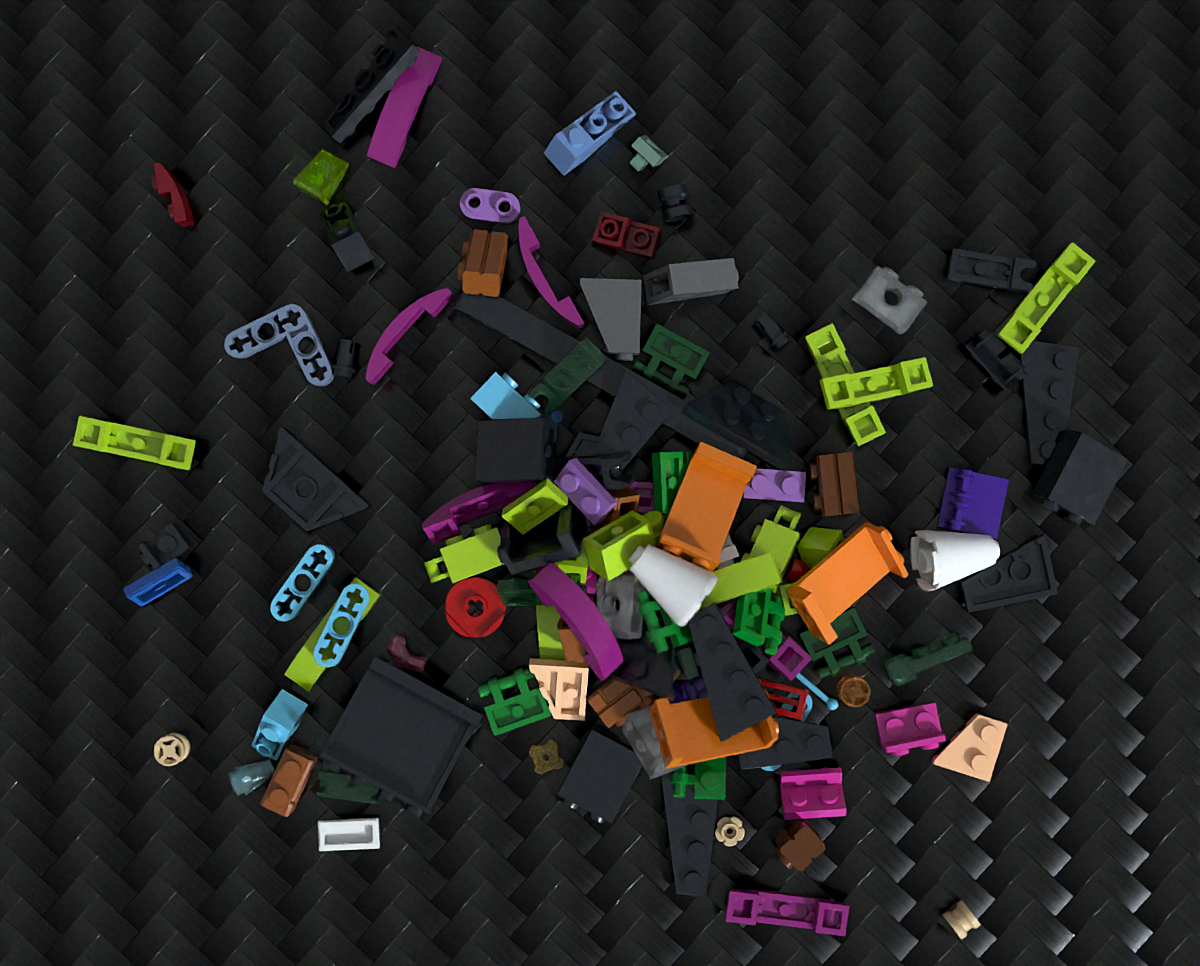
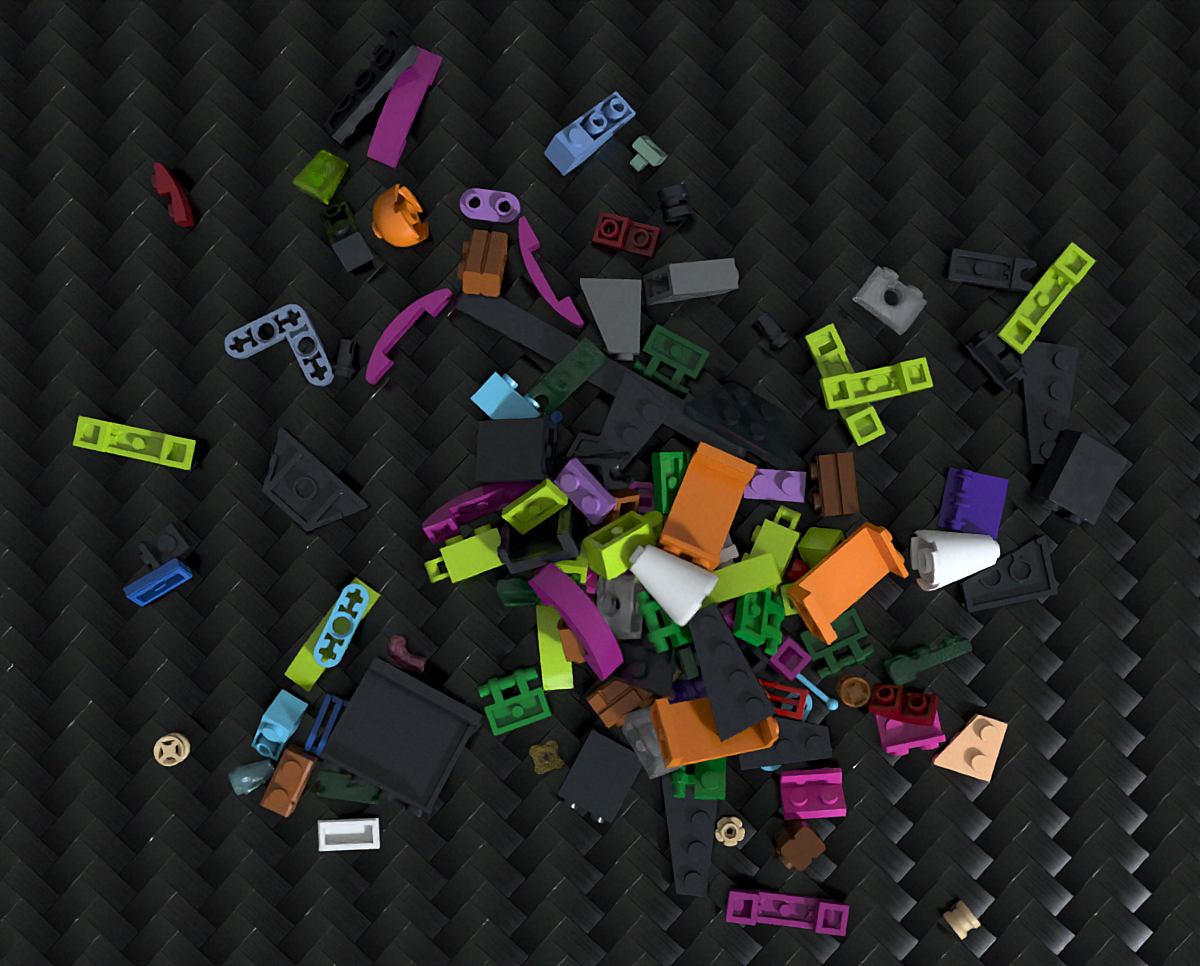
(297, 605): medium azure beam -> none
(319, 720): none -> blue tile
(397, 218): none -> orange cylinder
(457, 607): red plate -> none
(562, 686): light nougat wing -> none
(896, 704): none -> dark red slope

